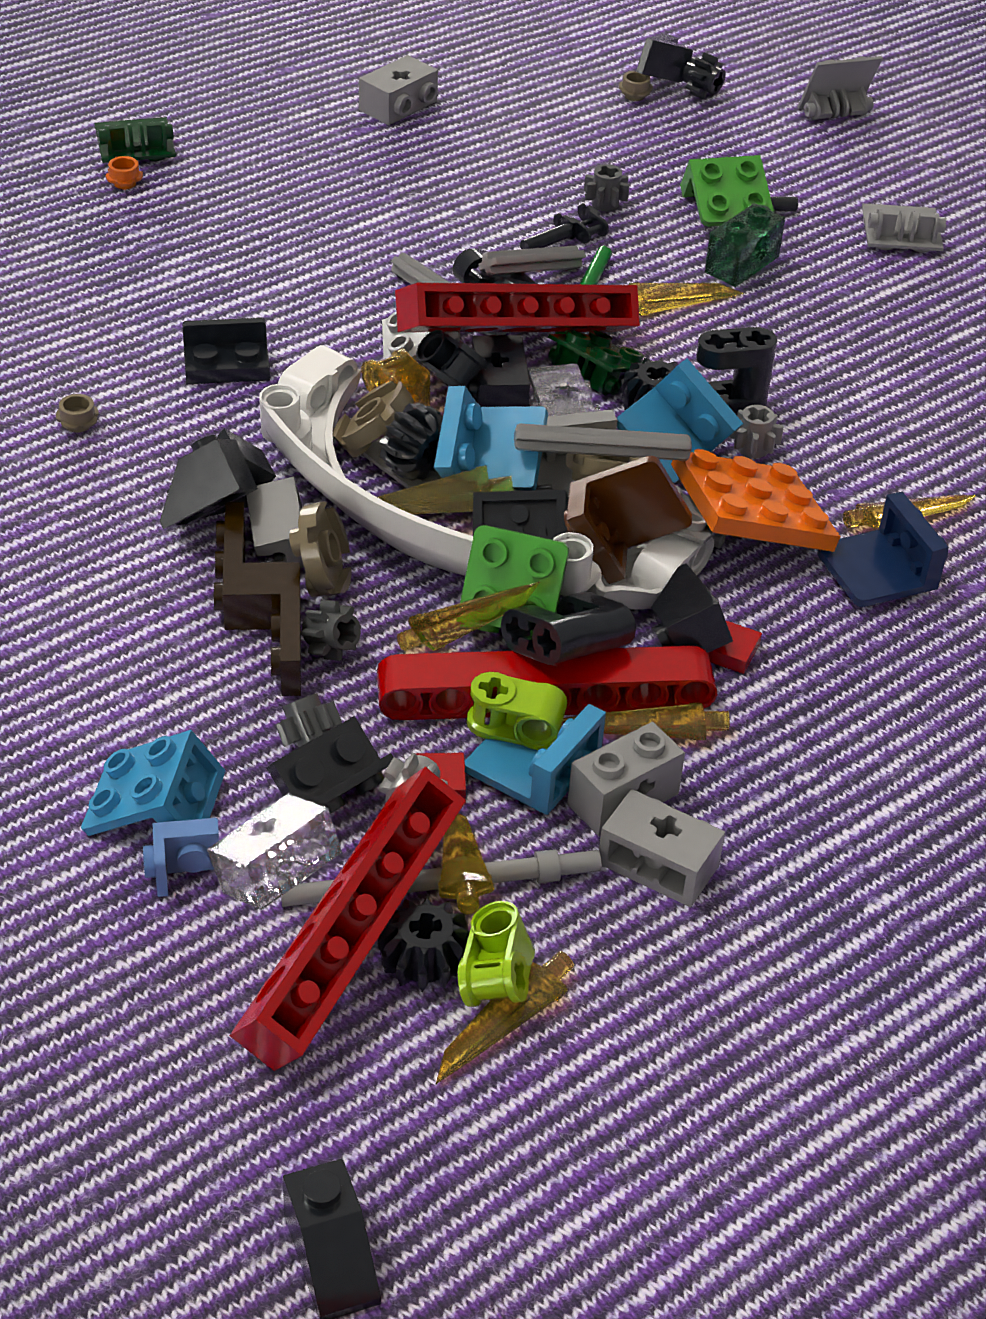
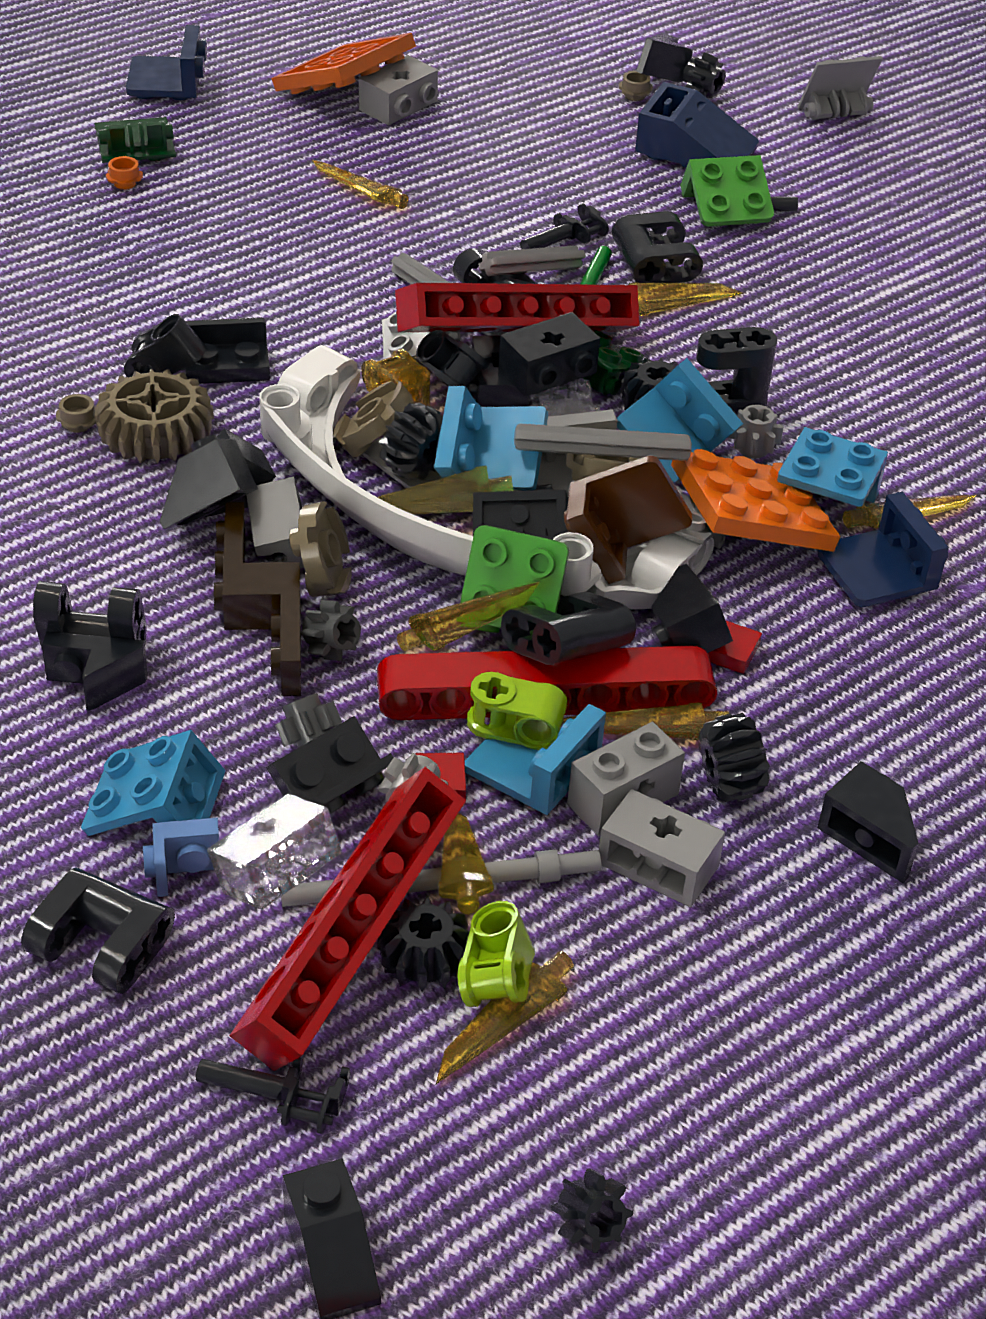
(55, 614): none -> black connector
(100, 663): none -> black slope
(133, 922): none -> black connector
(153, 415): none -> dark tan gear
(164, 347): none -> black piece
(170, 75): none -> dark blue bracket
(279, 1088): none -> black piece
(344, 63): none -> orange plate
(375, 190): none -> clear yellow bar
(548, 354): none -> black brick
(592, 1210): none -> black gear
(606, 187): dark grey gear -> none
(646, 250): none -> black connector
(686, 125): none -> dark blue slope
(734, 757): none -> black gear
(744, 244): clear green brick -> none
(834, 467): none -> dark azure bracket
(871, 819): none -> black slope
(903, 227): light grey hinge -> none

